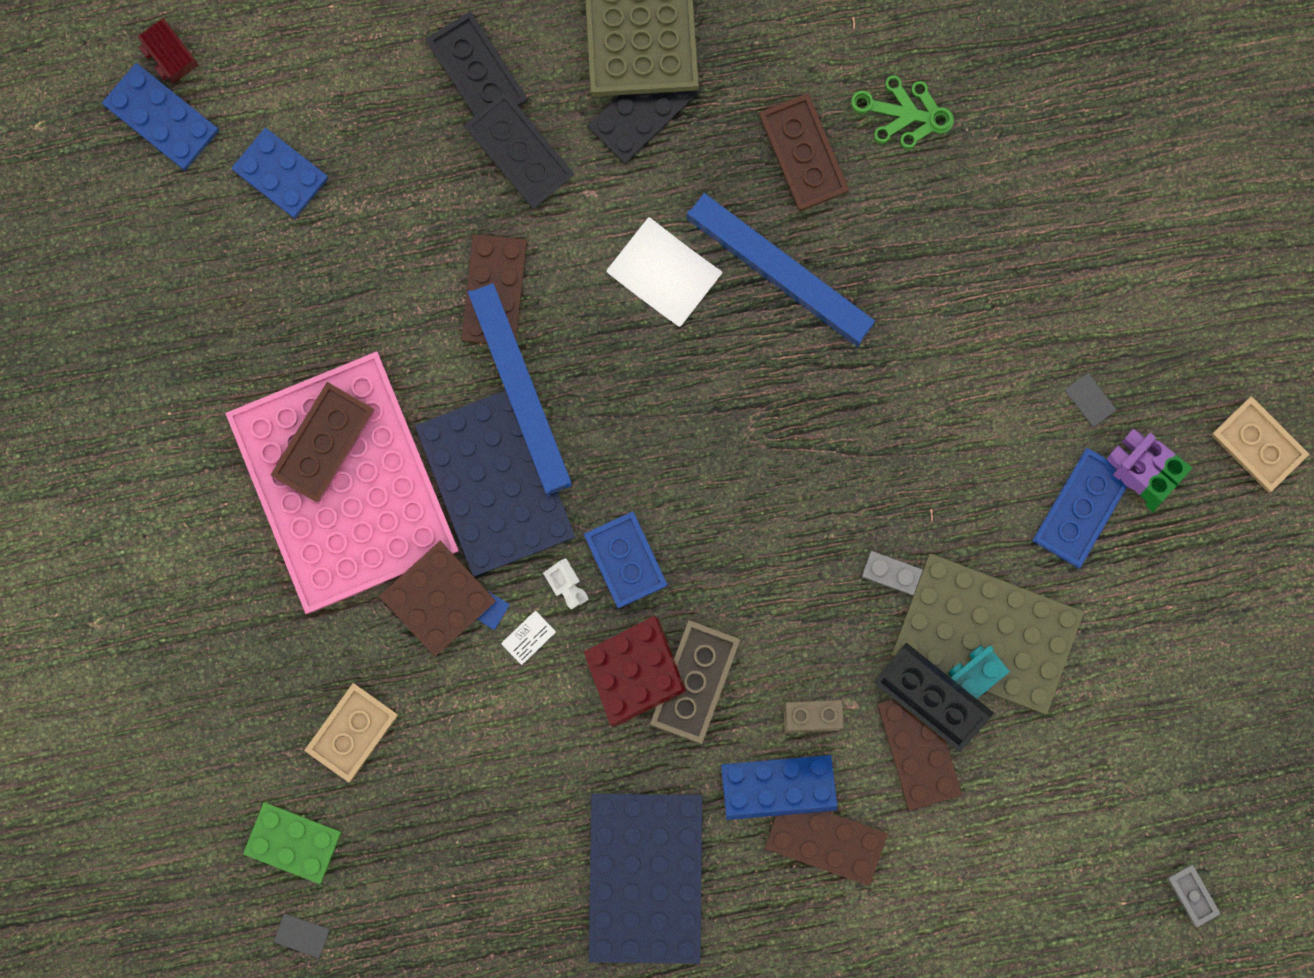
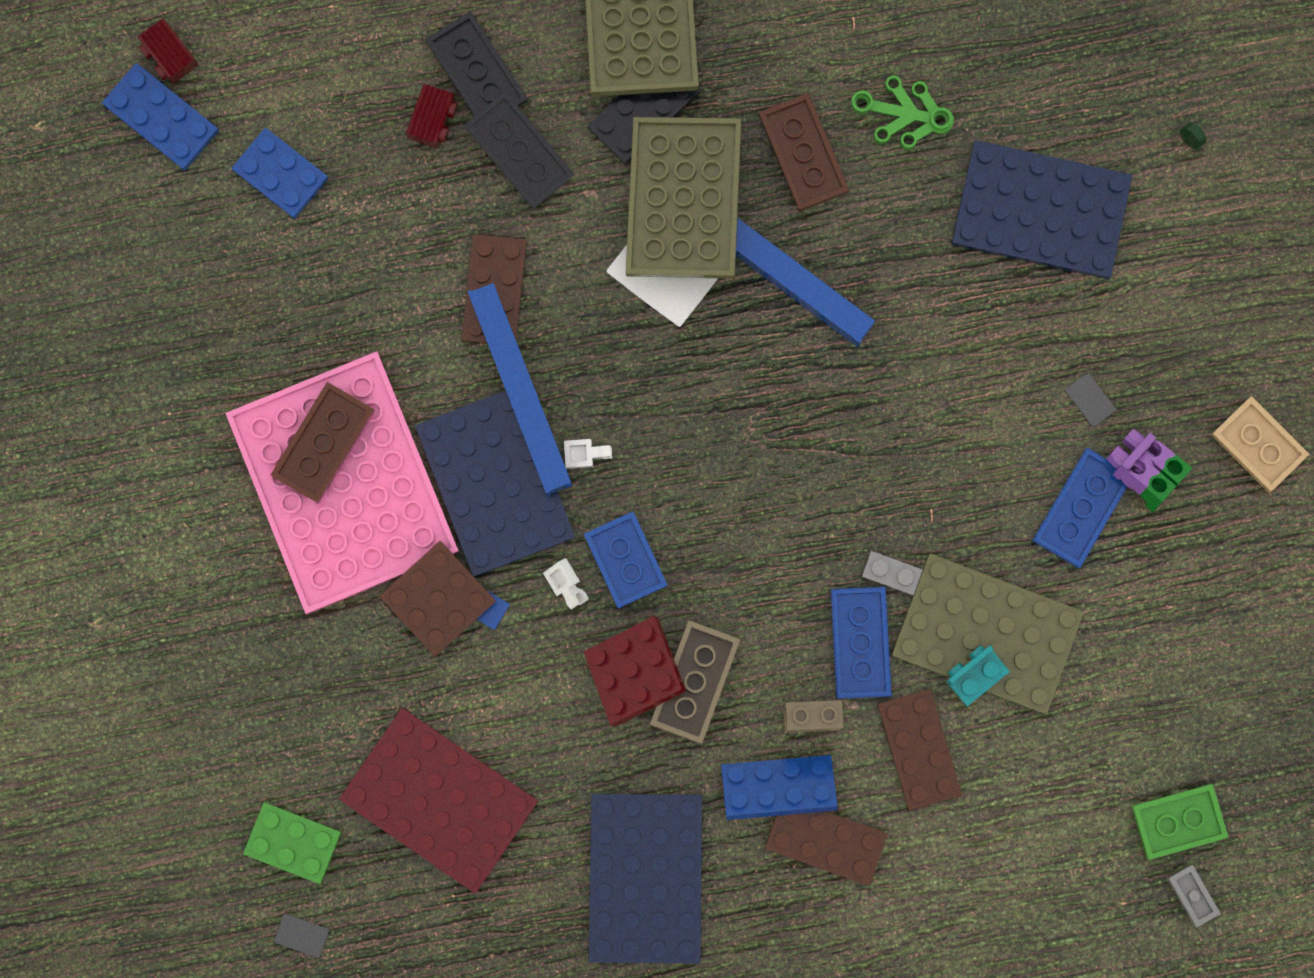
(351, 732): tan plate -> none
(431, 116): none -> dark red brick
(438, 800): none -> dark red plate
(528, 637): white sticker -> none
(581, 453): none -> white plate
(684, 197): none -> olive plate
(860, 642): none -> blue tile
(933, 697): black plate -> none
(1042, 209): none -> dark blue plate
(1179, 821): none -> bright green plate
(1193, 136): none -> dark green tile

